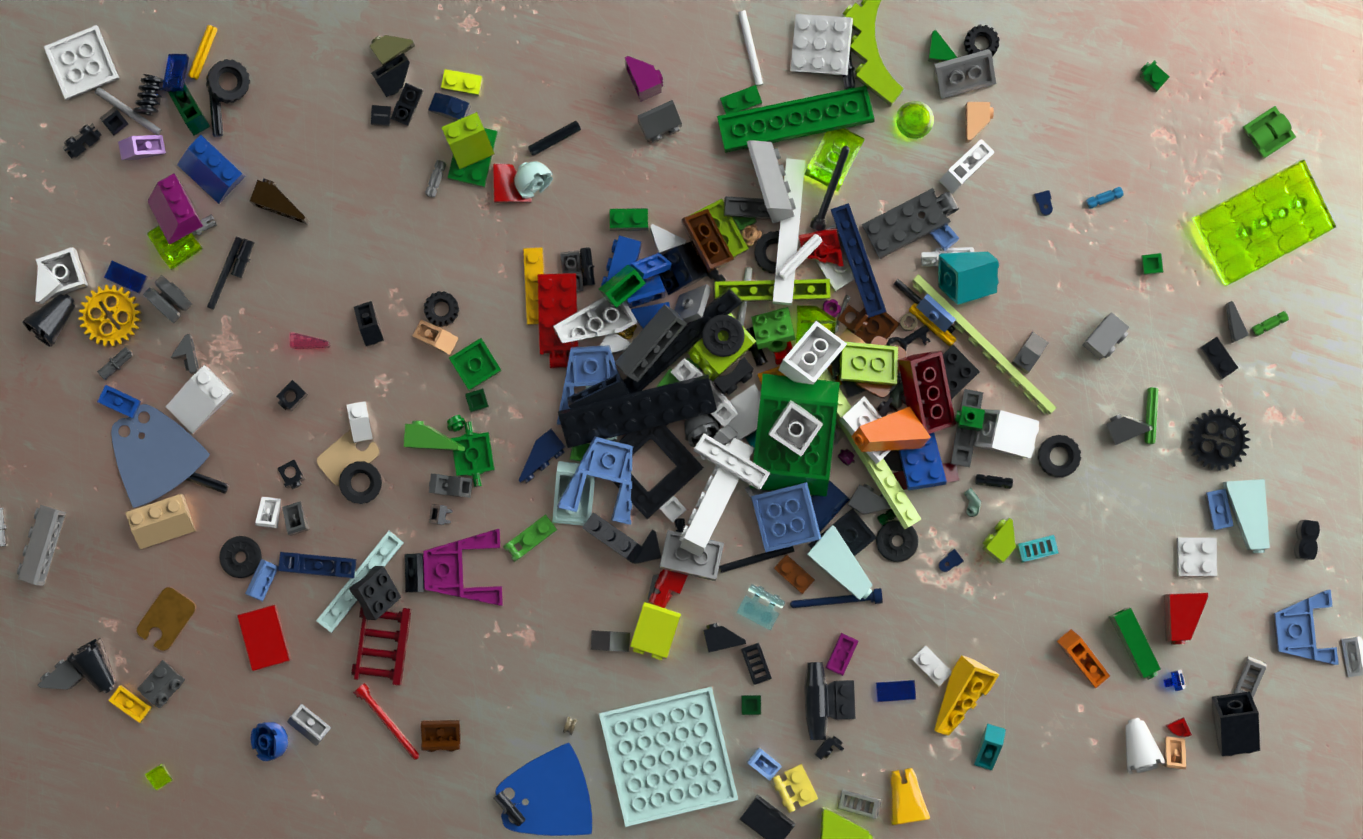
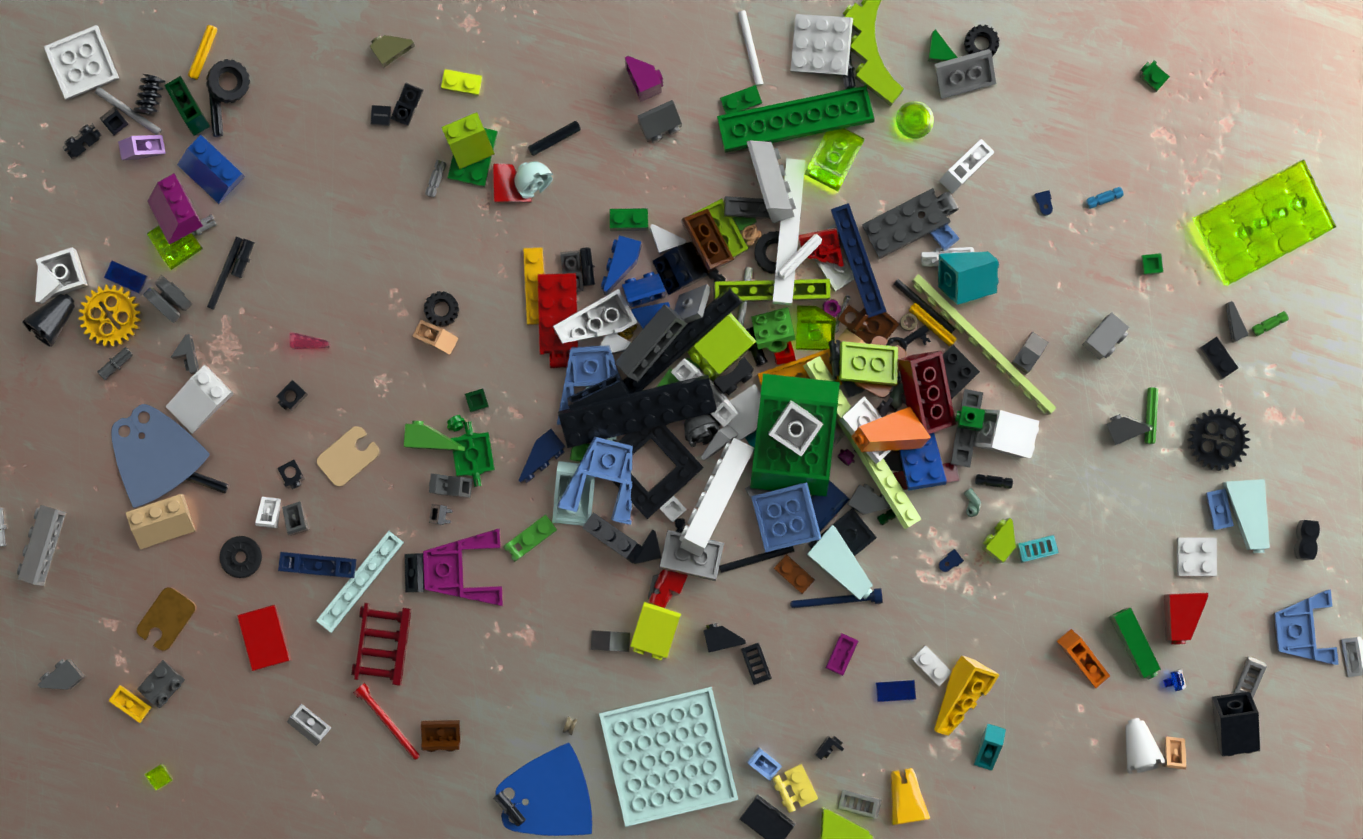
(94, 665): black cone -> none
(119, 401): blue plate -> none
(175, 72): clear blue plate -> none
(262, 580): medium blue plate -> none
(269, 740): blue cylinder -> none
(270, 198): dark brown slope -> none
(345, 482): black tyre -> none
(359, 422): white slope -> none
(368, 323): black slope -> none
(375, 593): black brick -> none
(392, 75): black slope -> none
(449, 106): dark blue slope -> none
(475, 364): green plate -> none
(622, 286): green brick -> none
(651, 265): blue plate -> none
(719, 347): black wheel -> none
(731, 461): white tile -> none
(751, 704): dark green plate -> none
(758, 612): clear light blue plate -> none
(812, 355): white slope -> none
(819, 221): black piece -> none
(825, 700): black plate -> none
(885, 544): black wheel -> none
(935, 313): medium blue plate -> none
(977, 118): light nougat slope -> none
(1059, 441): black tyre -> none
(1179, 728): red tile -> none
(1269, 132): bright green plate -> none

